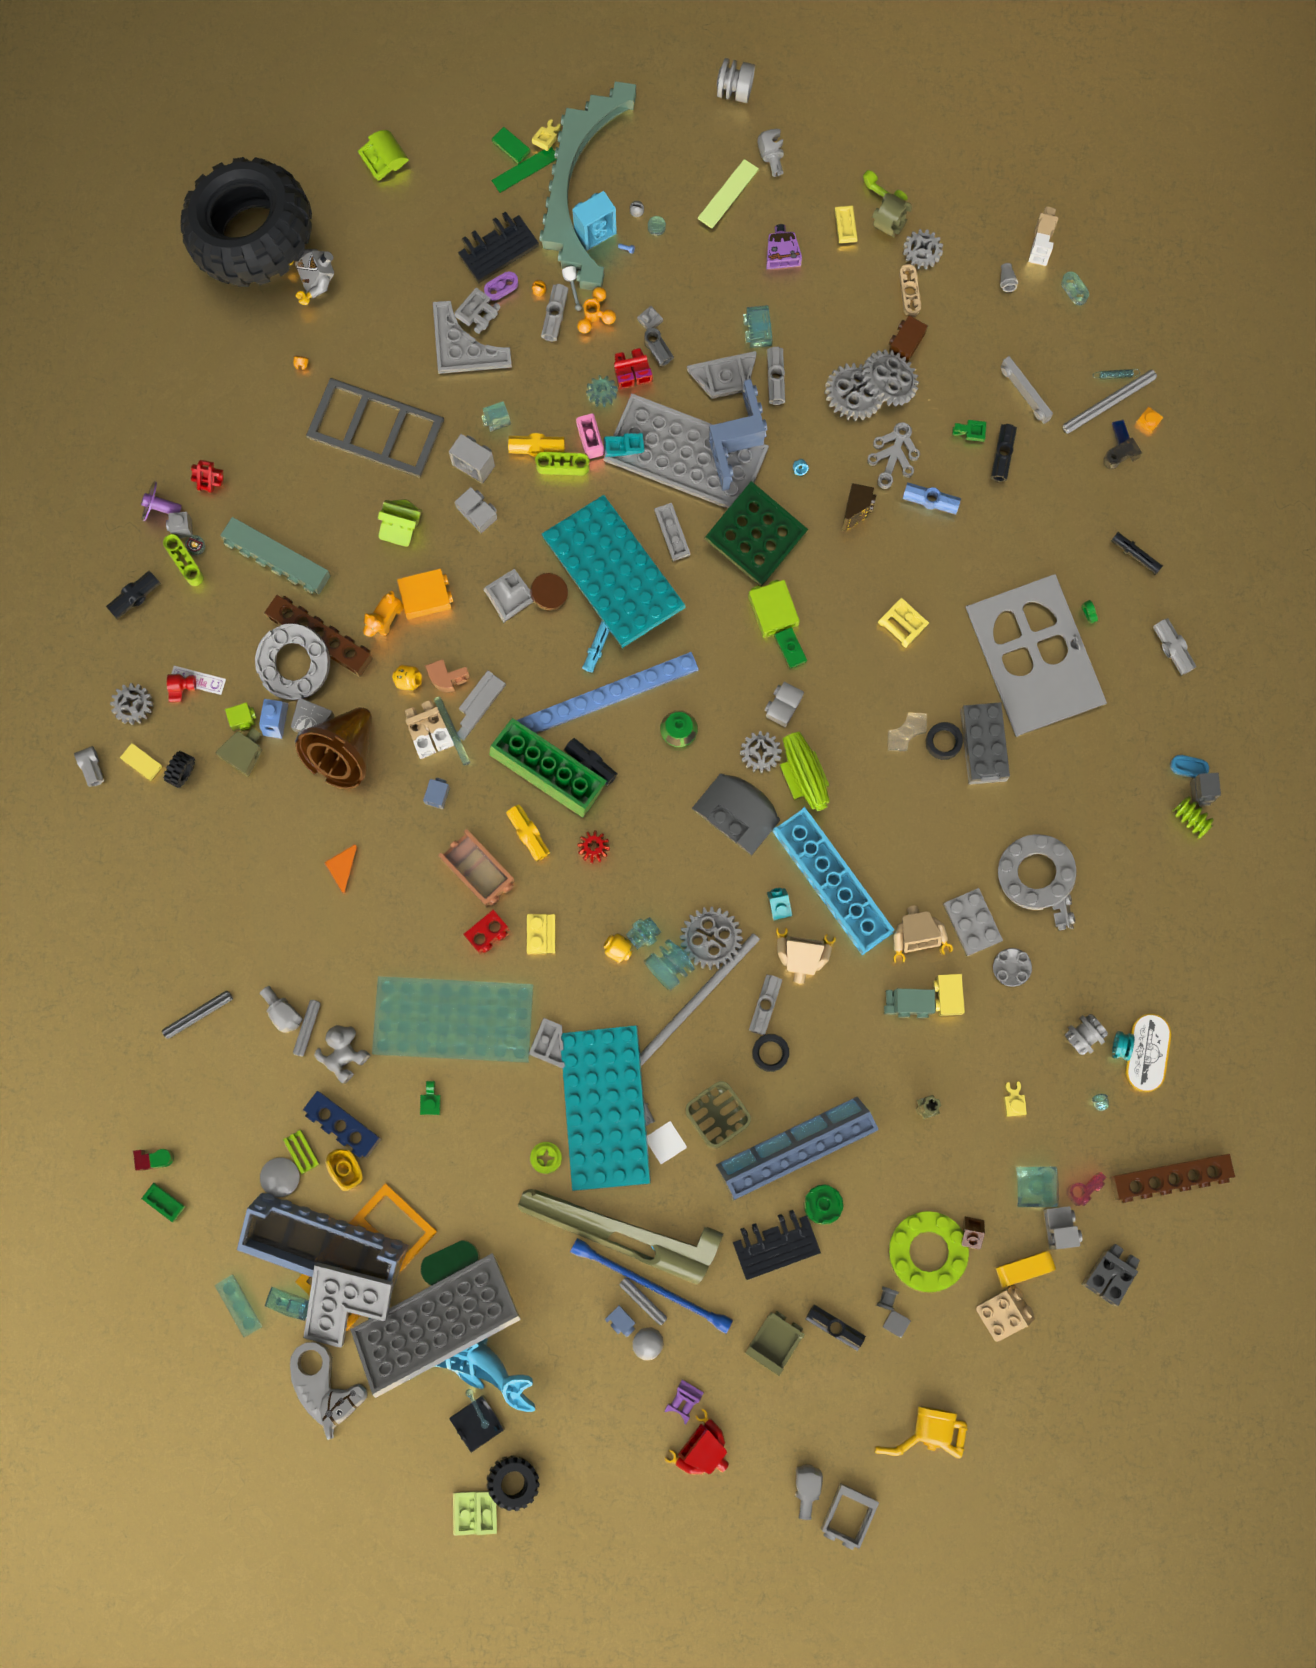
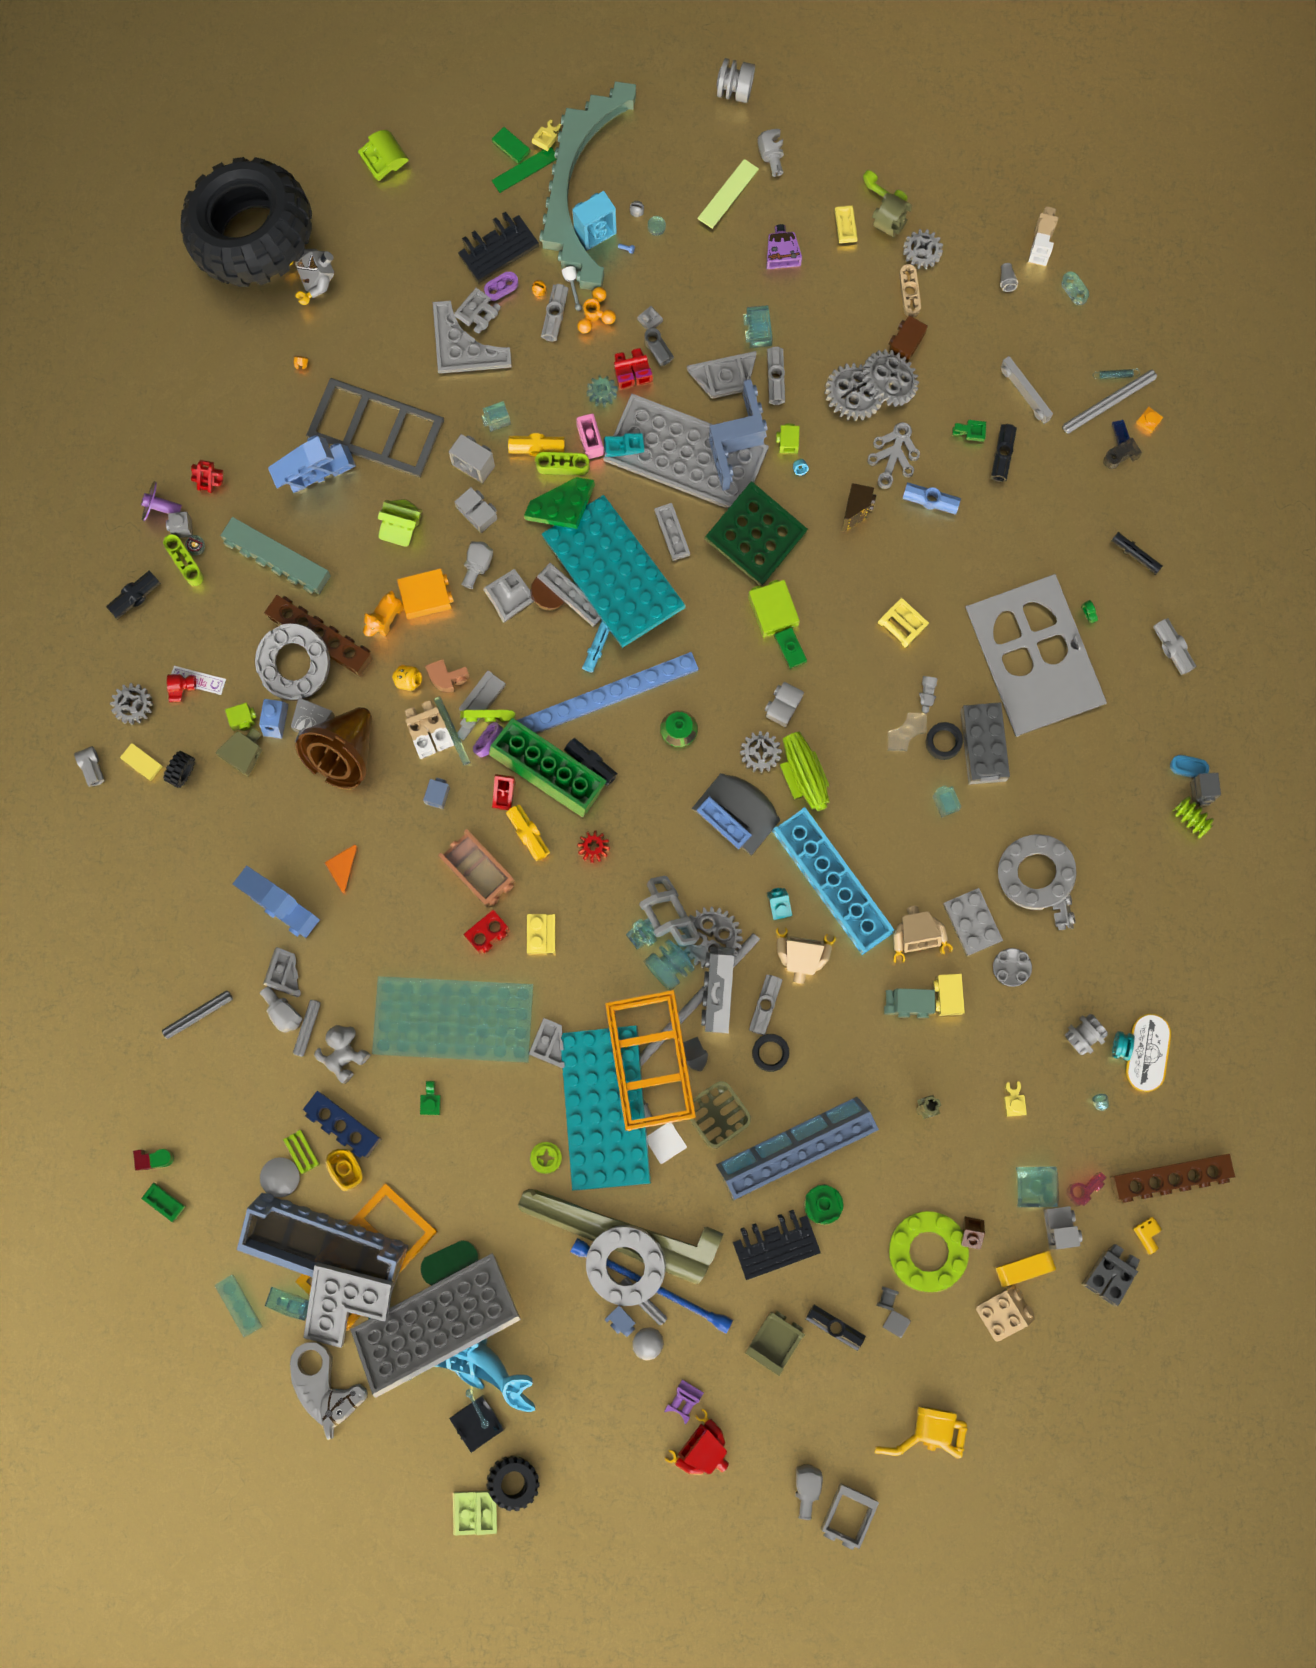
(276, 902): none -> medium blue wedge
(283, 973): none -> light grey wing
(311, 464): none -> medium blue wedge
(478, 561): none -> light grey piece
(483, 744): none -> medium lavender plate
(489, 715): none -> lime hinge
(503, 791): none -> red slope
(561, 505): none -> green plate
(568, 593): none -> light grey tile
(618, 947): yellow head -> none
(645, 1245): none -> light grey plate
(673, 925): none -> light grey bar
(683, 1076): none -> light orange door
(695, 1054): none -> dark grey tile
(719, 989): none -> piece
(723, 822): none -> medium blue tile
(788, 438): none -> lime brick
(927, 696): none -> light grey piece
(946, 800): none -> clear light blue brick
(1146, 1232): none -> yellow piece

